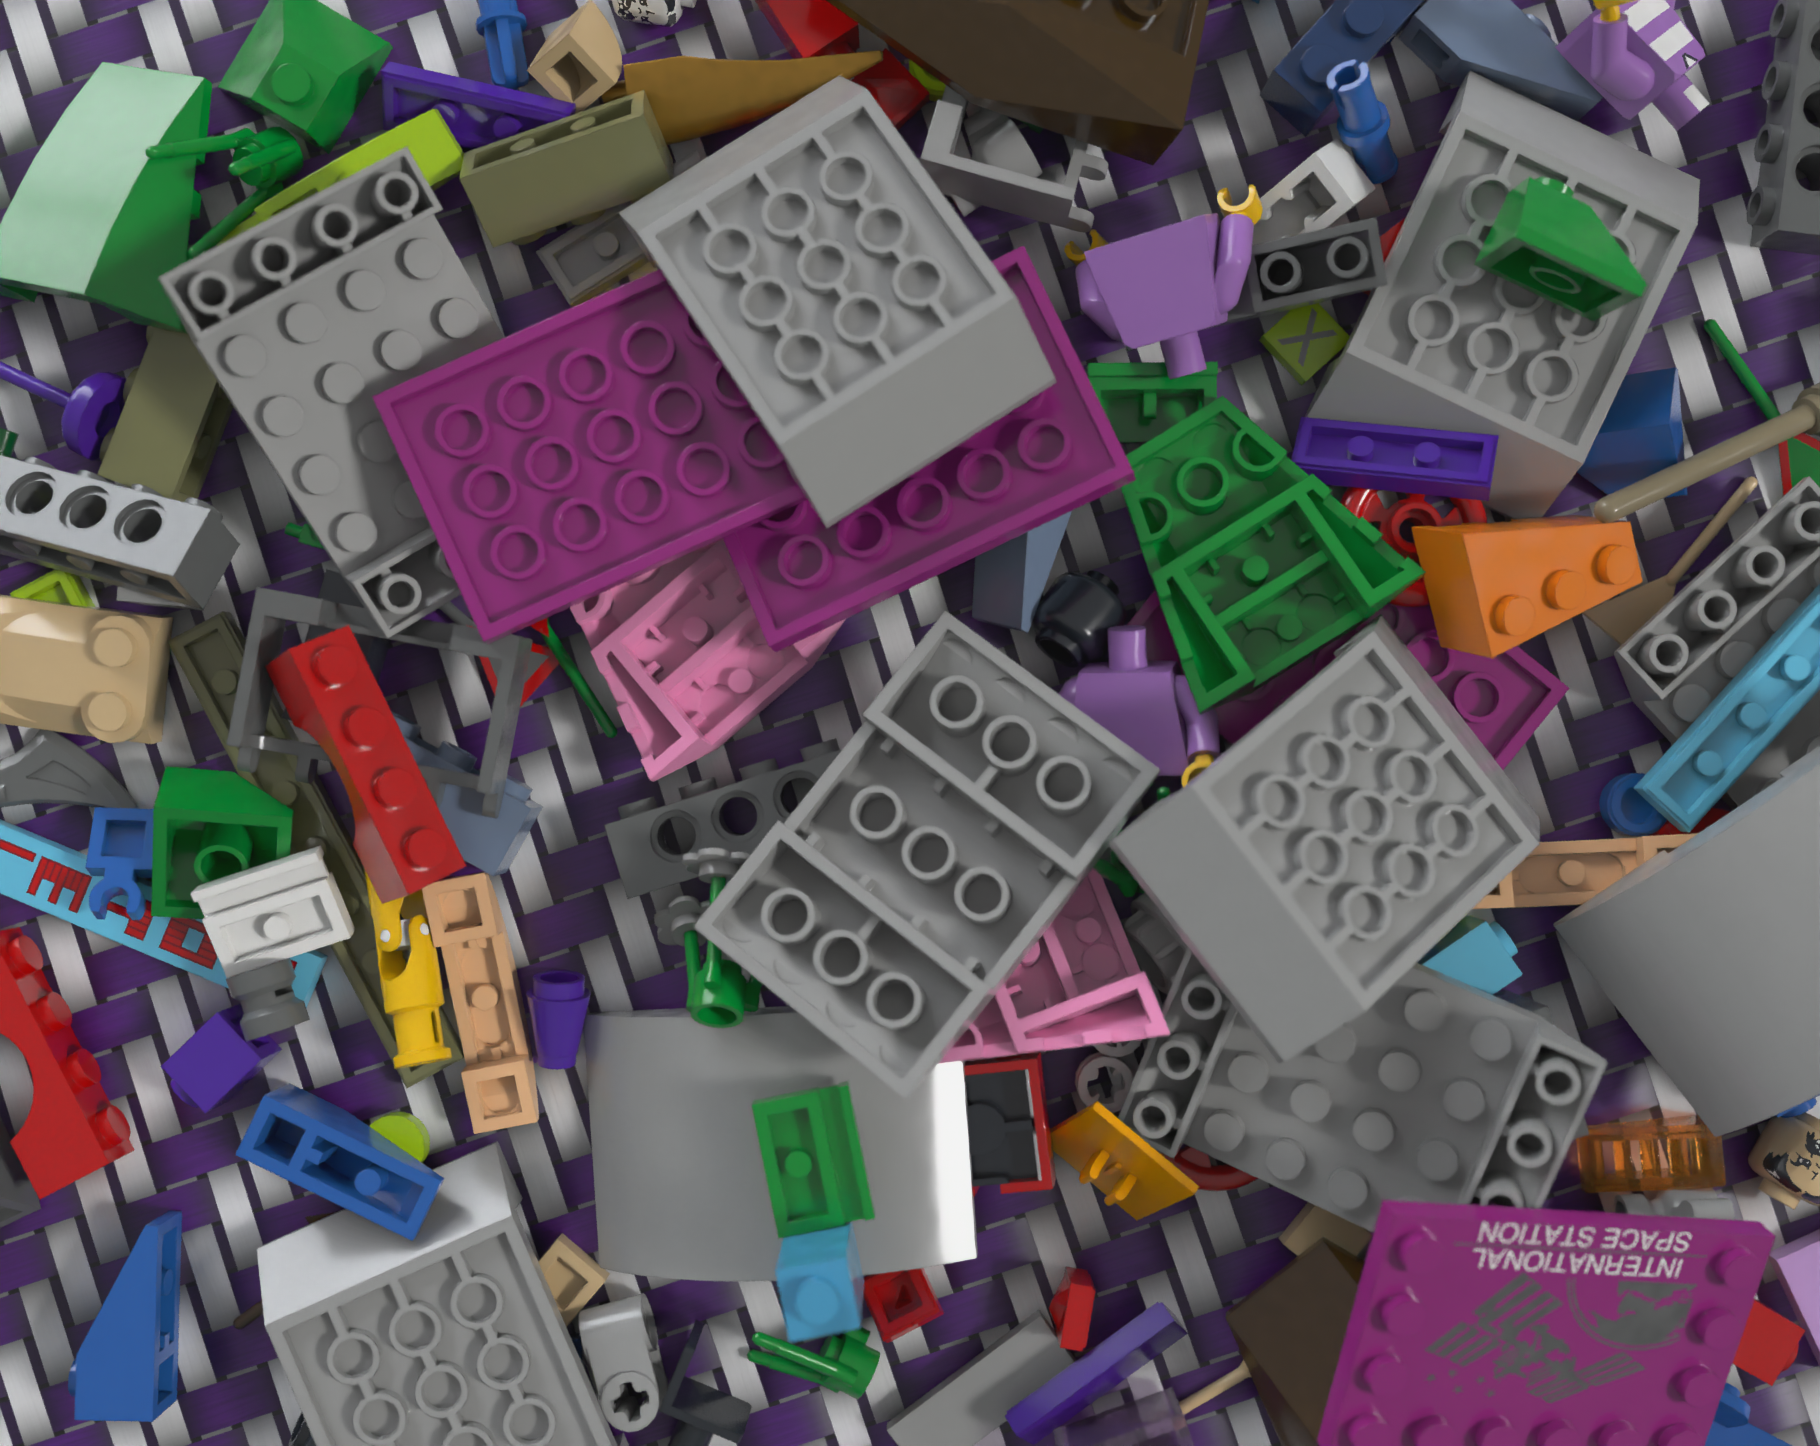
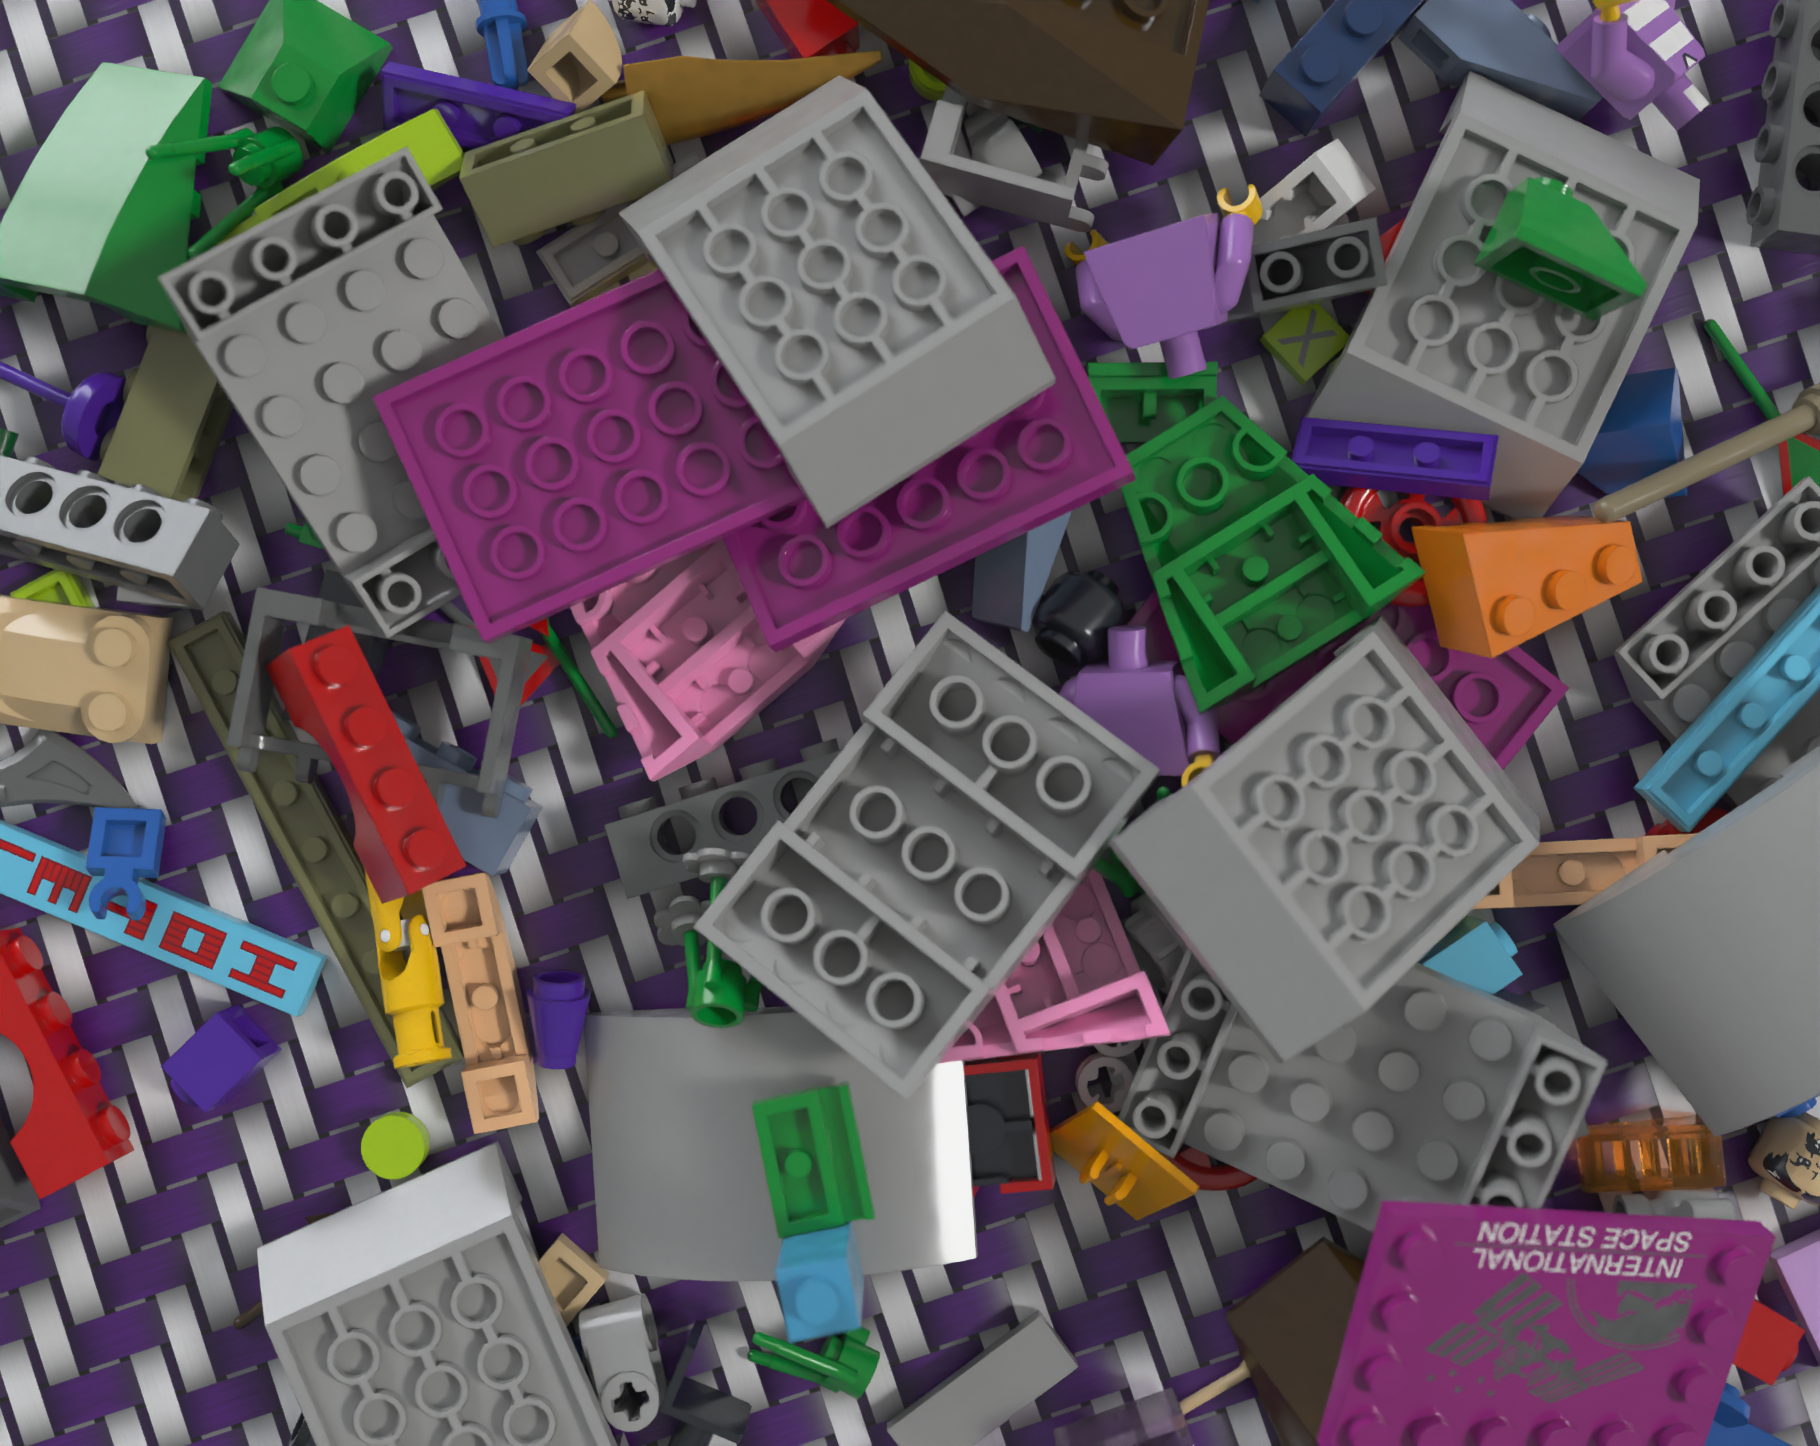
(132, 1347): blue slope -> none
(209, 829): green slope -> none
(267, 999): dark grey wheel -> none
(273, 912): white plate -> none
(339, 1159): blue slope -> none
(893, 89): red tile -> none
(900, 1301): red tile -> none
(1072, 1308): red tile -> none
(1095, 1373): dark purple tile -> none
(1314, 1223): tan tile -> none
(1362, 120): blue pin -> none
(1626, 809): blue tile -> none
(1631, 610): tan piece -> none

